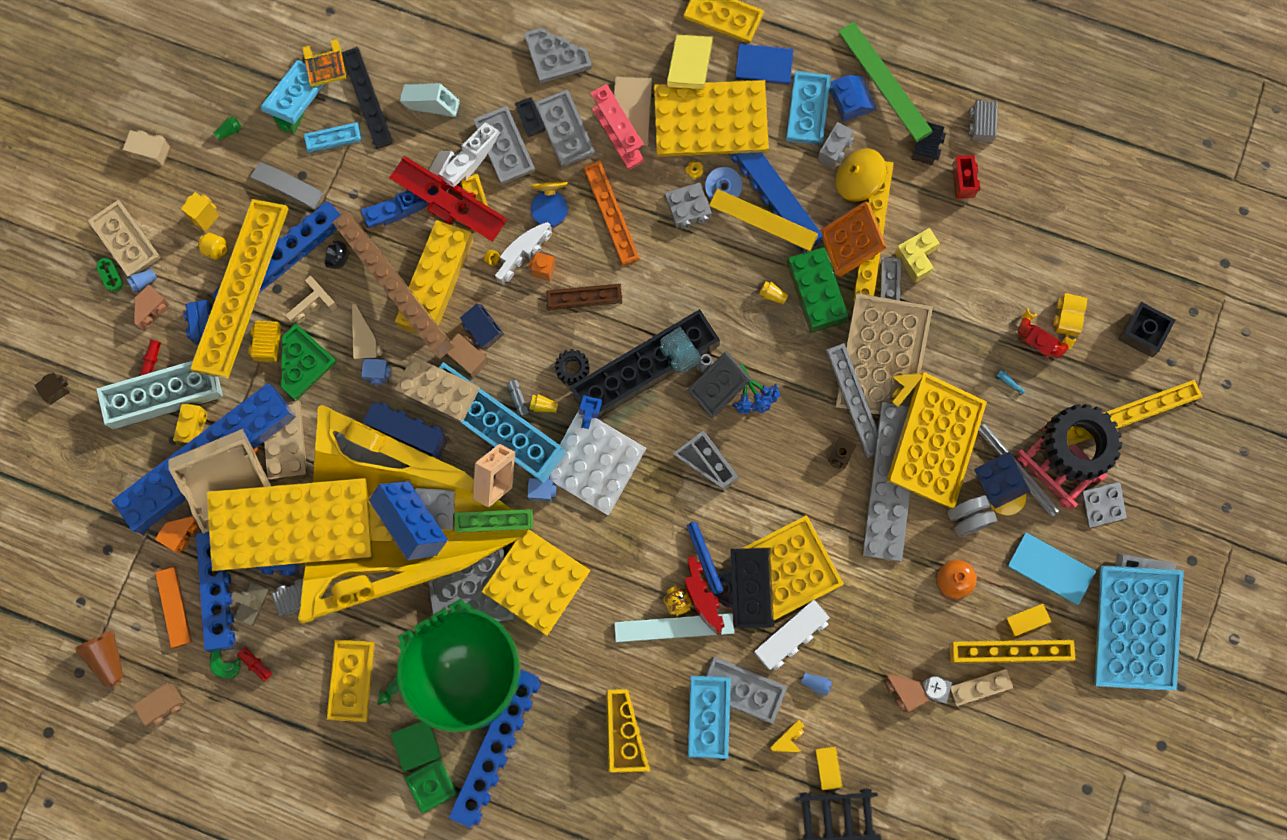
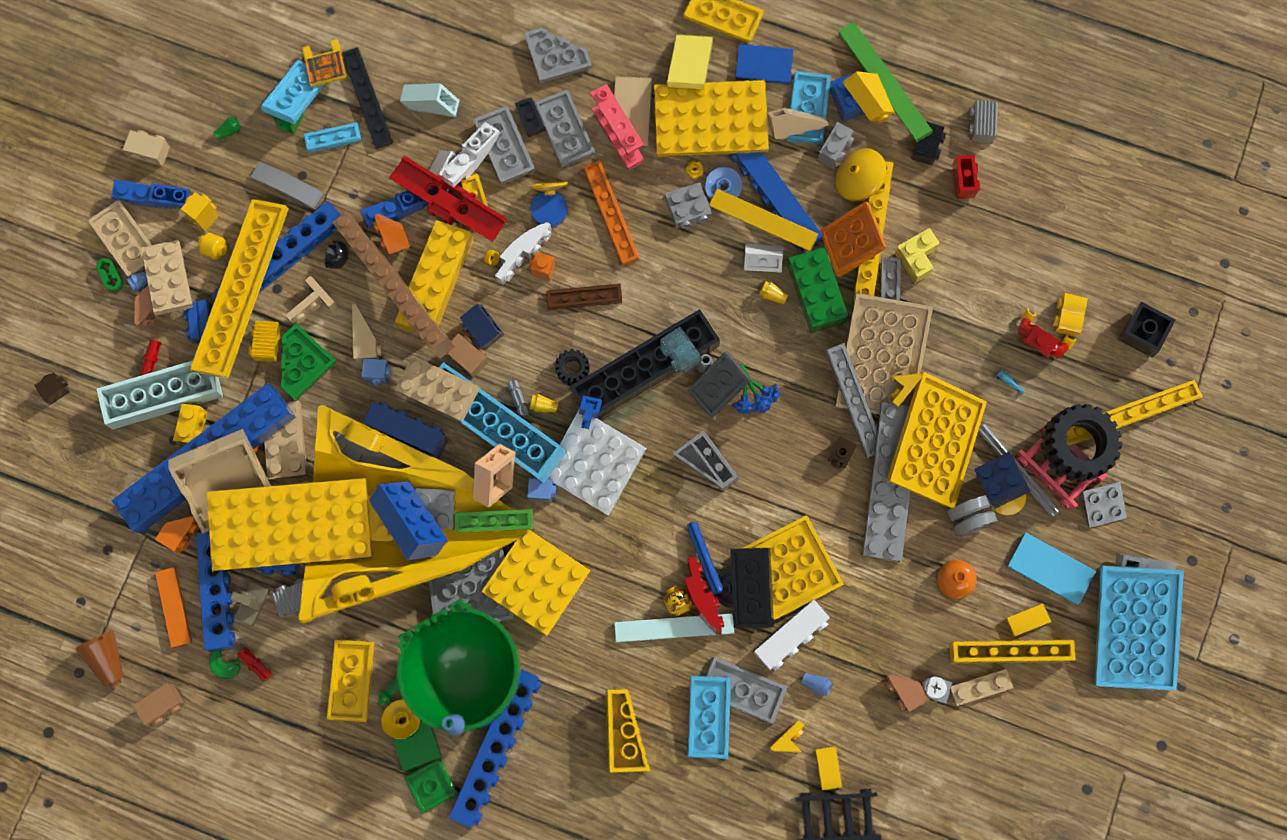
(150, 195): none -> blue slope
(167, 277): none -> tan plate
(391, 720): none -> yellow dish
(392, 234): none -> orange slope
(458, 724): none -> medium blue cone
(763, 257): none -> white panel
(790, 122): none -> tan slope
(869, 95): none -> yellow slope

